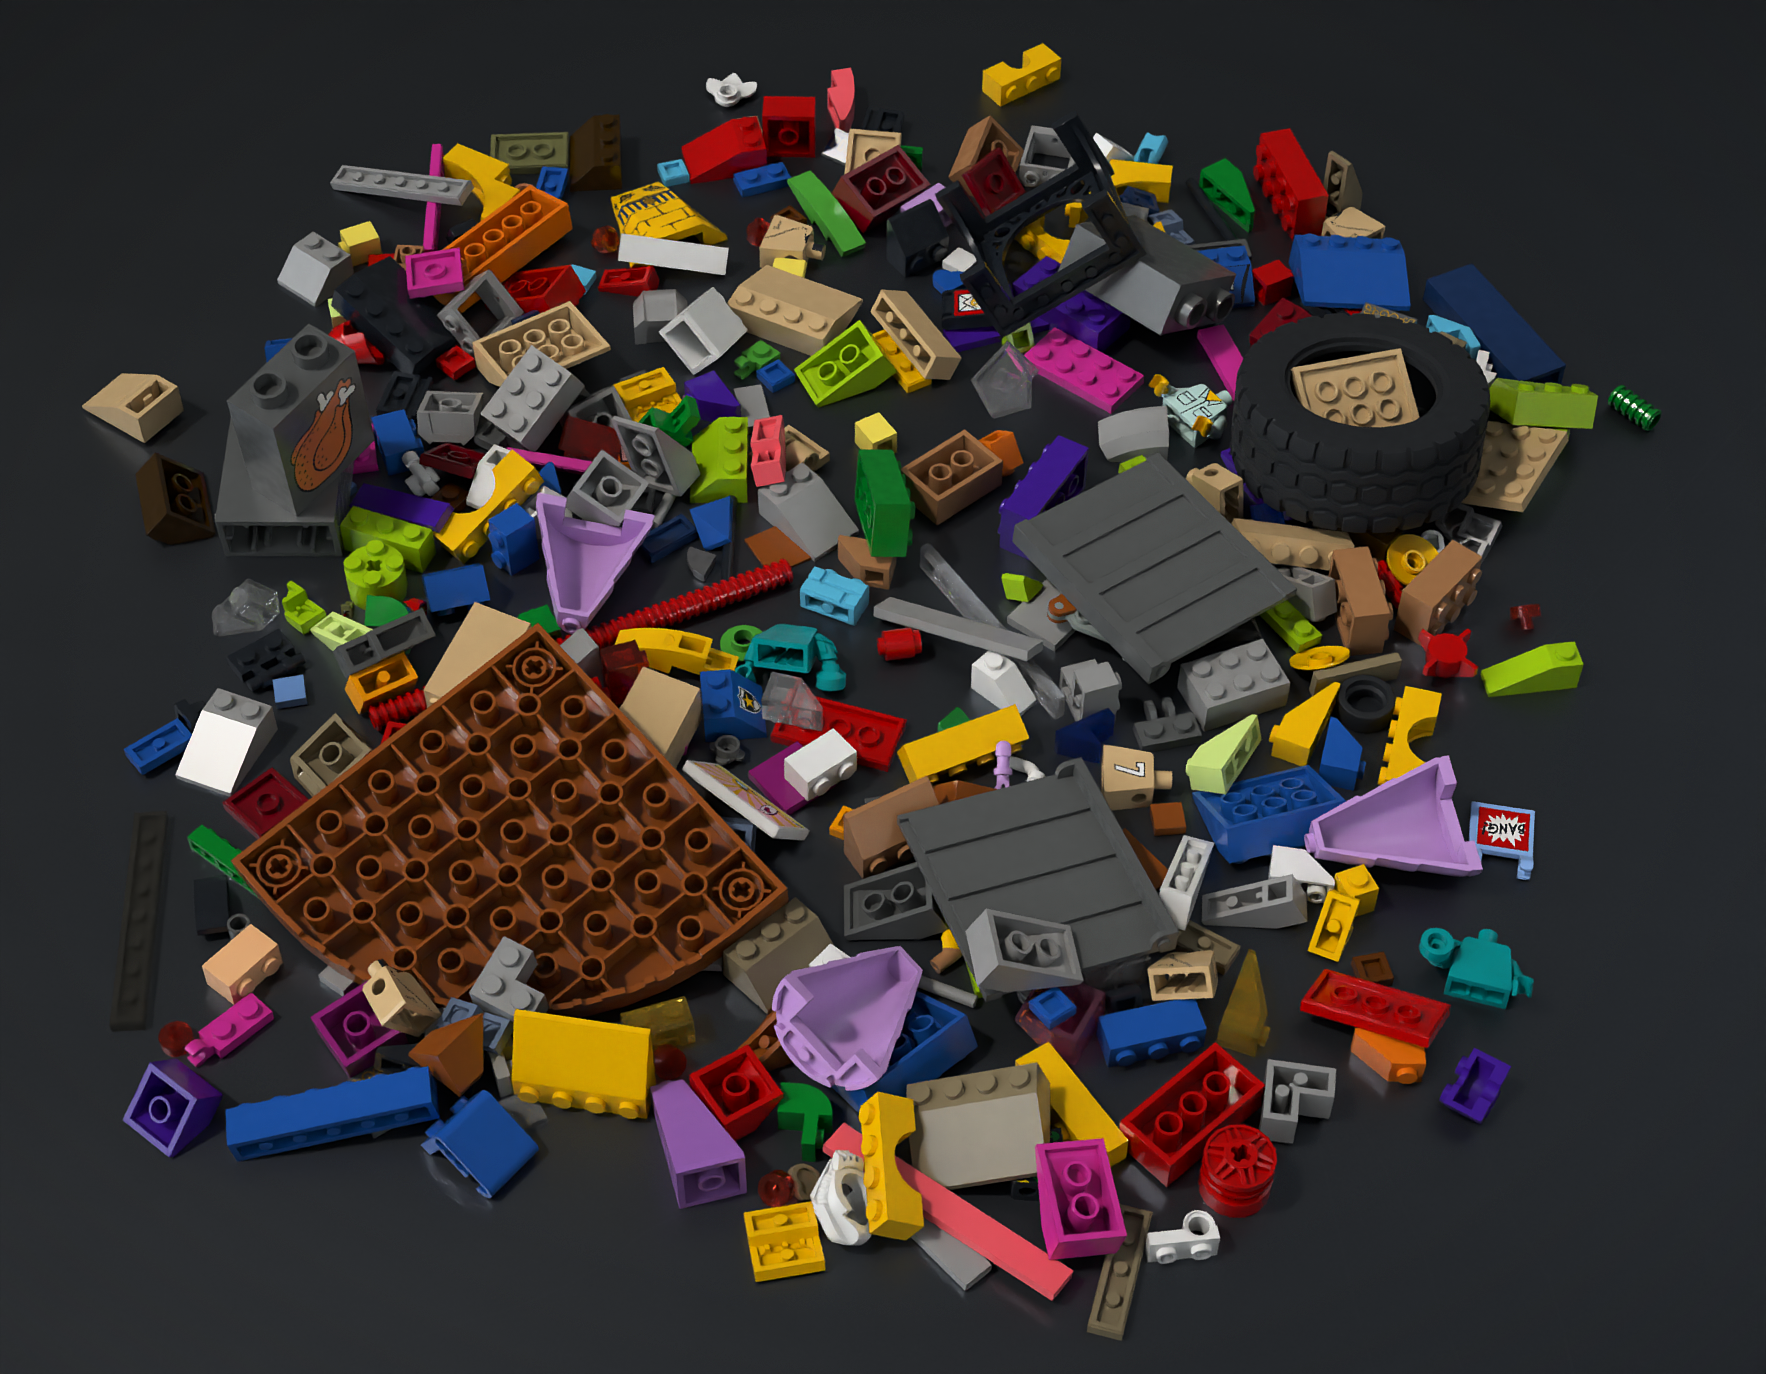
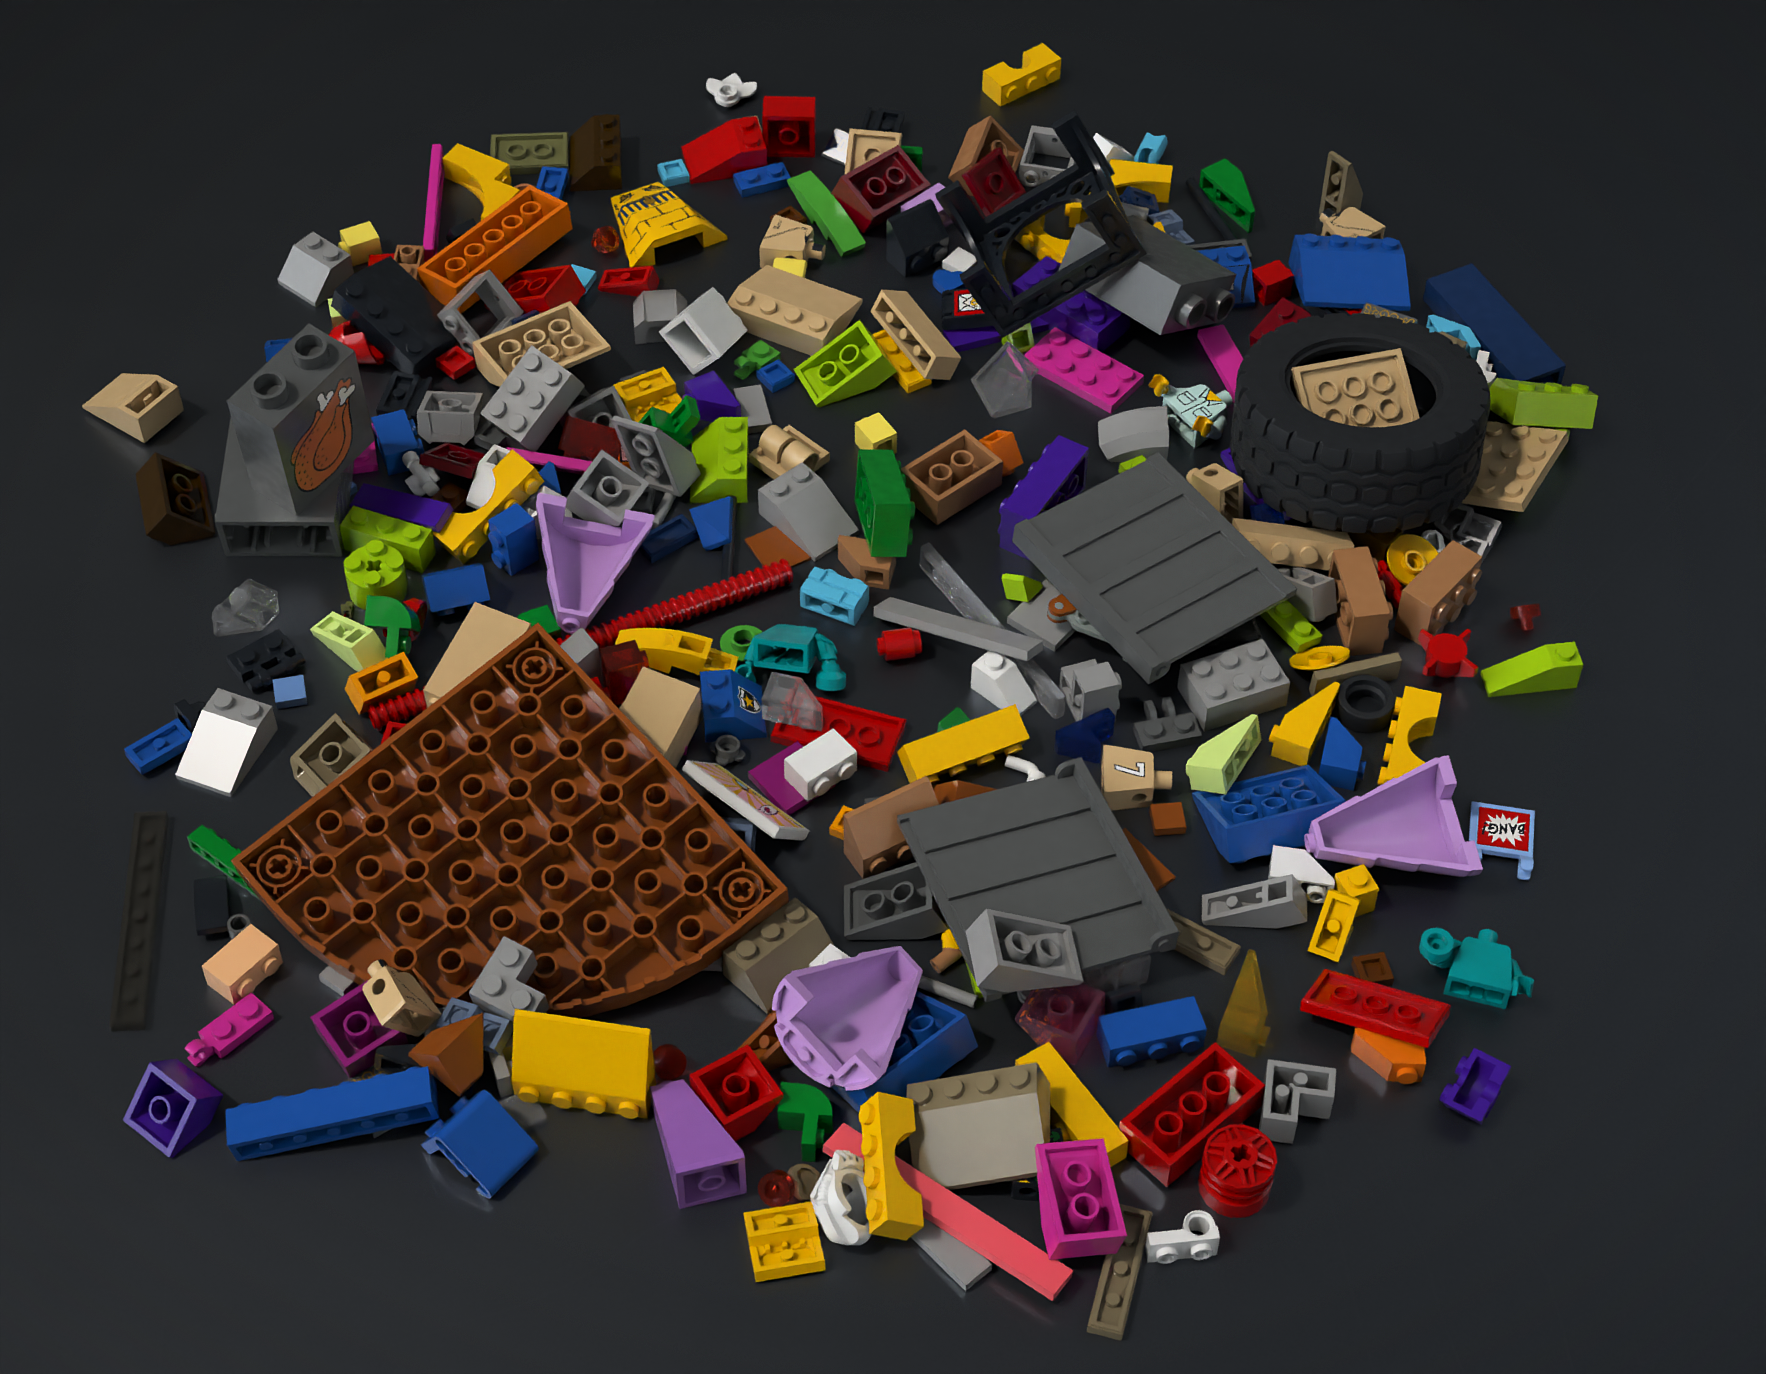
(175, 1037): clear red tile -> none
(264, 802): dark red tile -> none
(300, 610): lime slope -> none
(383, 642): dark grey slope -> none
(402, 185): light grey tile -> none
(434, 273): dark pink plate -> none
(668, 1021): clear yellow brick -> none
(673, 254): white tile -> none
(700, 563): flat silver tile -> none
(756, 231): clear red tile -> none
(768, 451): coral slope -> none
(842, 98): coral slope -> none
(1003, 755): lavender piece -> none
(1052, 1007): blue tile -> none
(1185, 879): white slope -> none
(1190, 976): tan torso -> none
(1290, 183): red brick -> none
(1632, 406): green piece -> none

